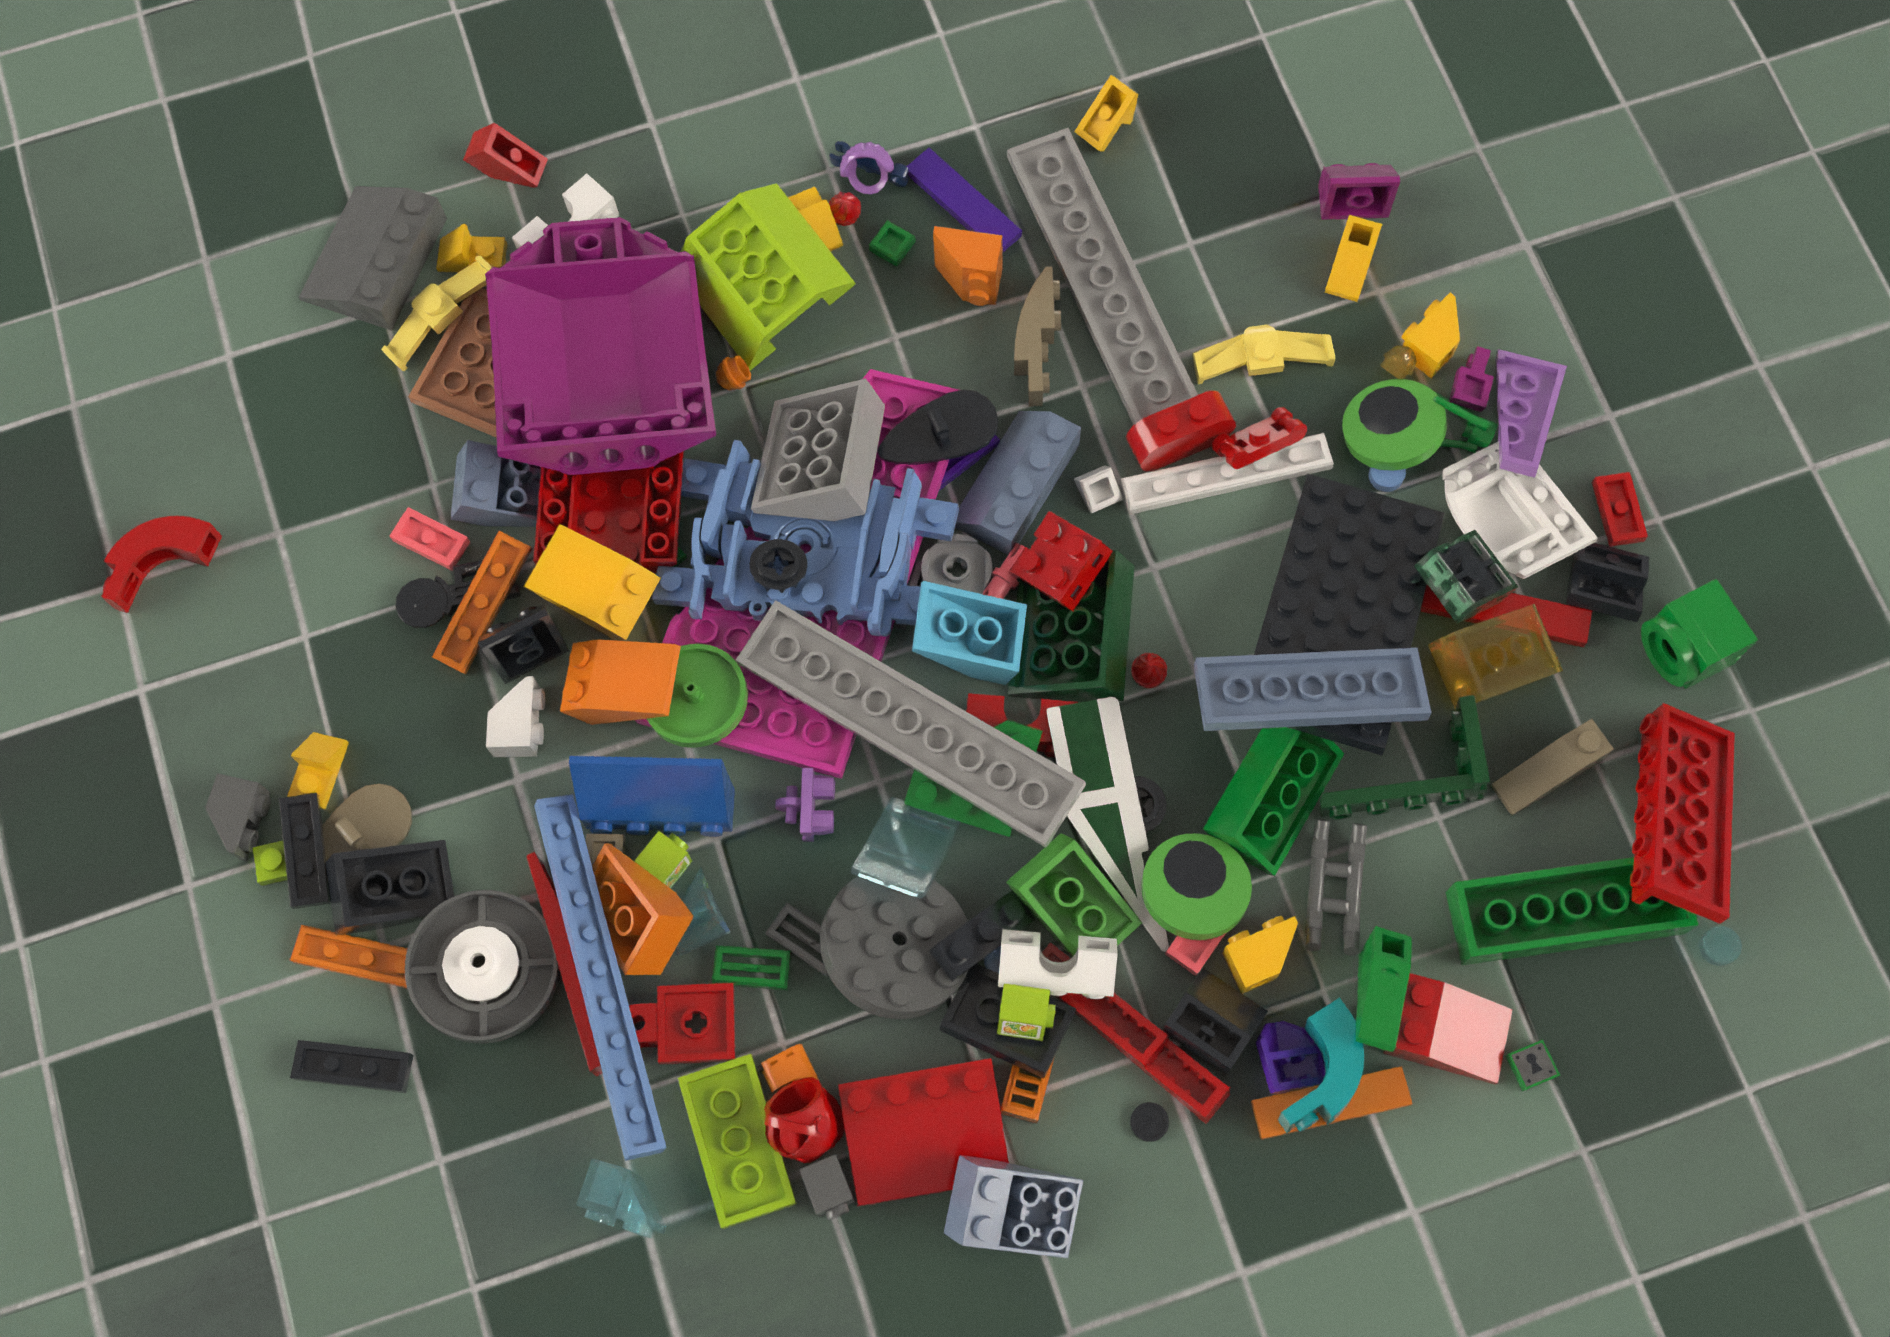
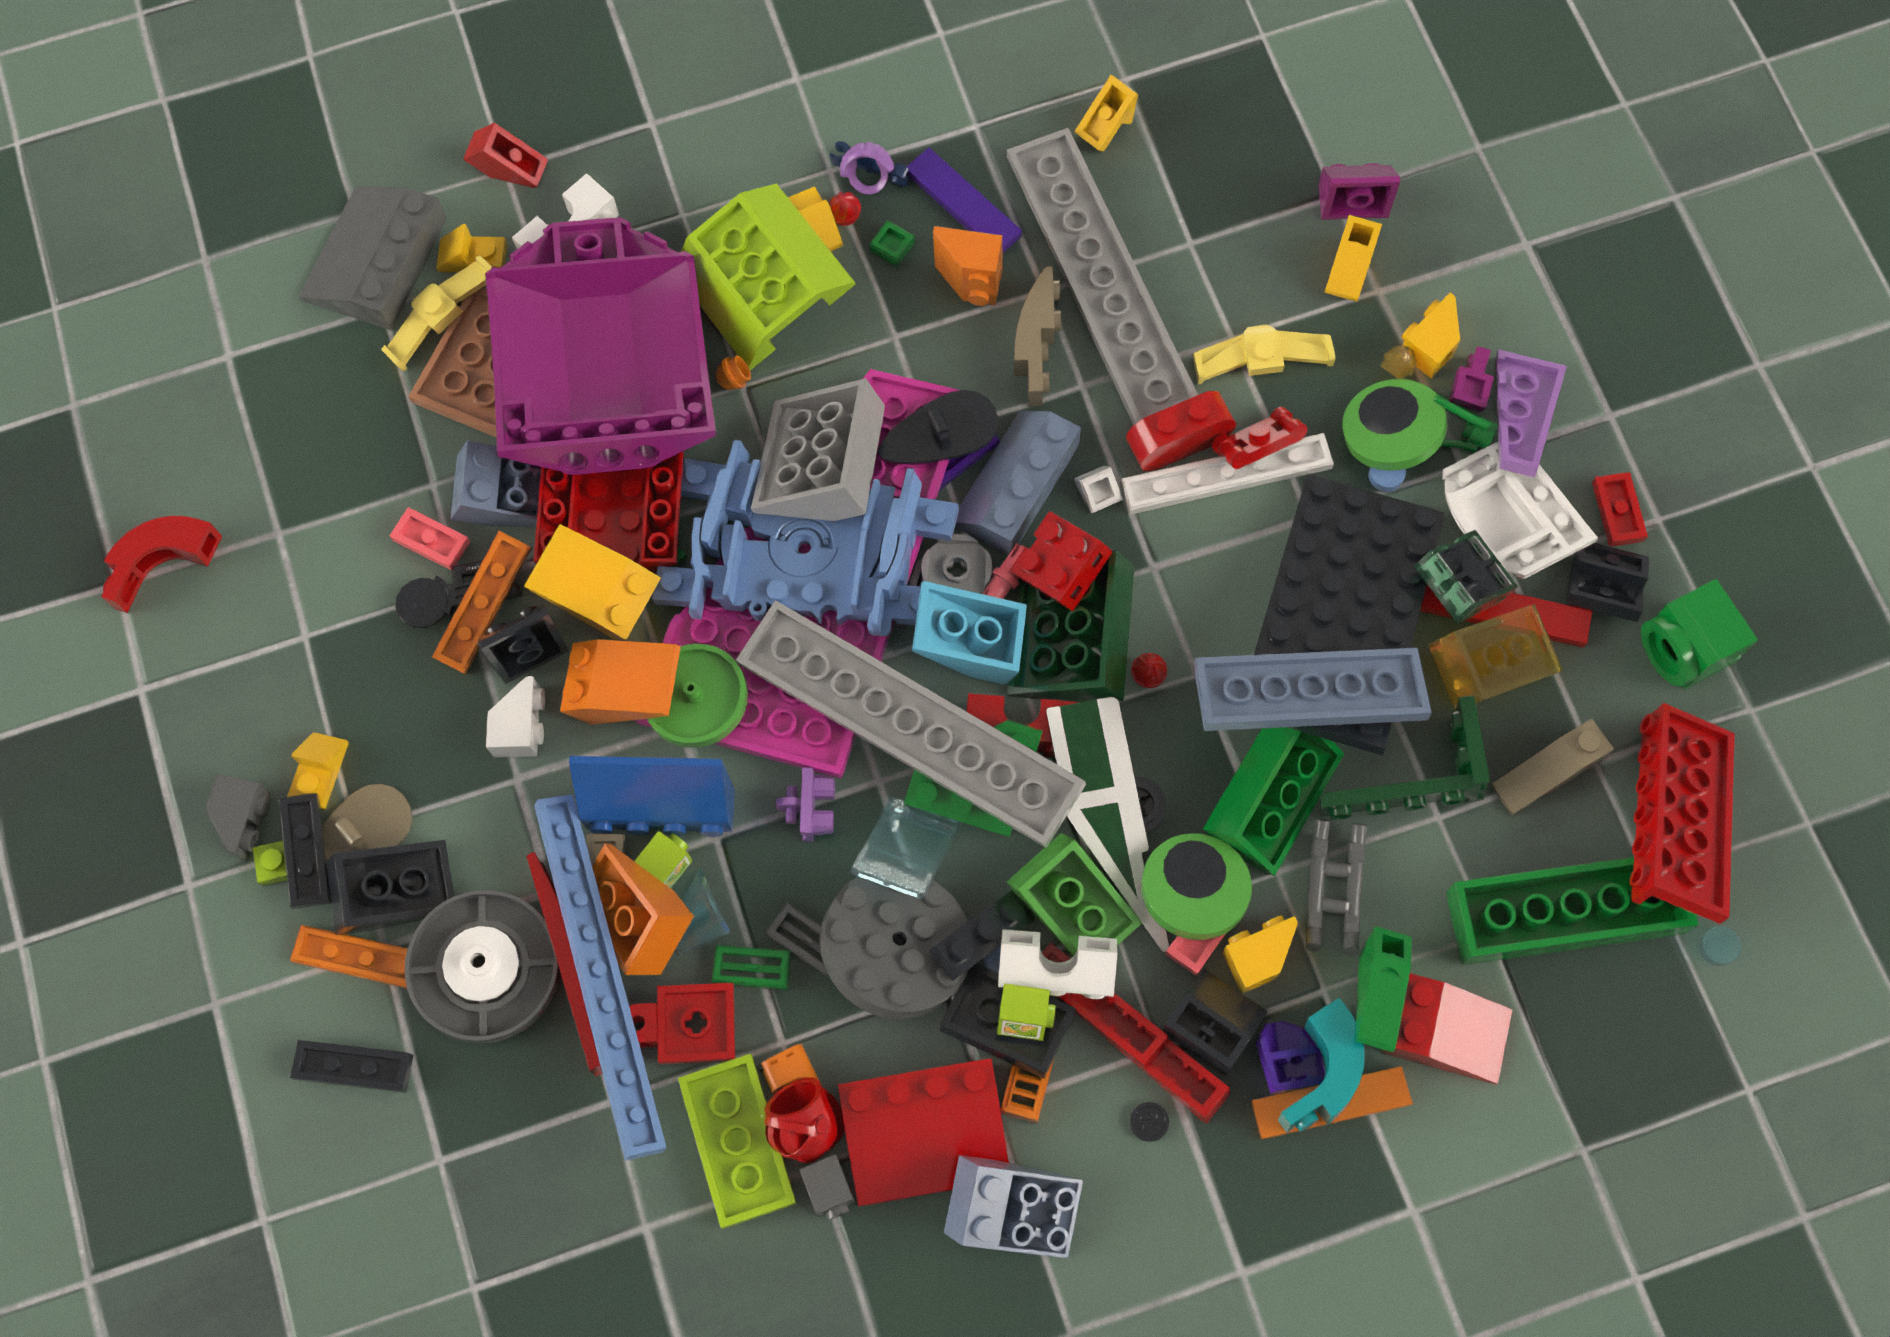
(620, 1195): clear light blue slope -> none
(790, 556): black gear -> none
(1532, 1065): tile -> none

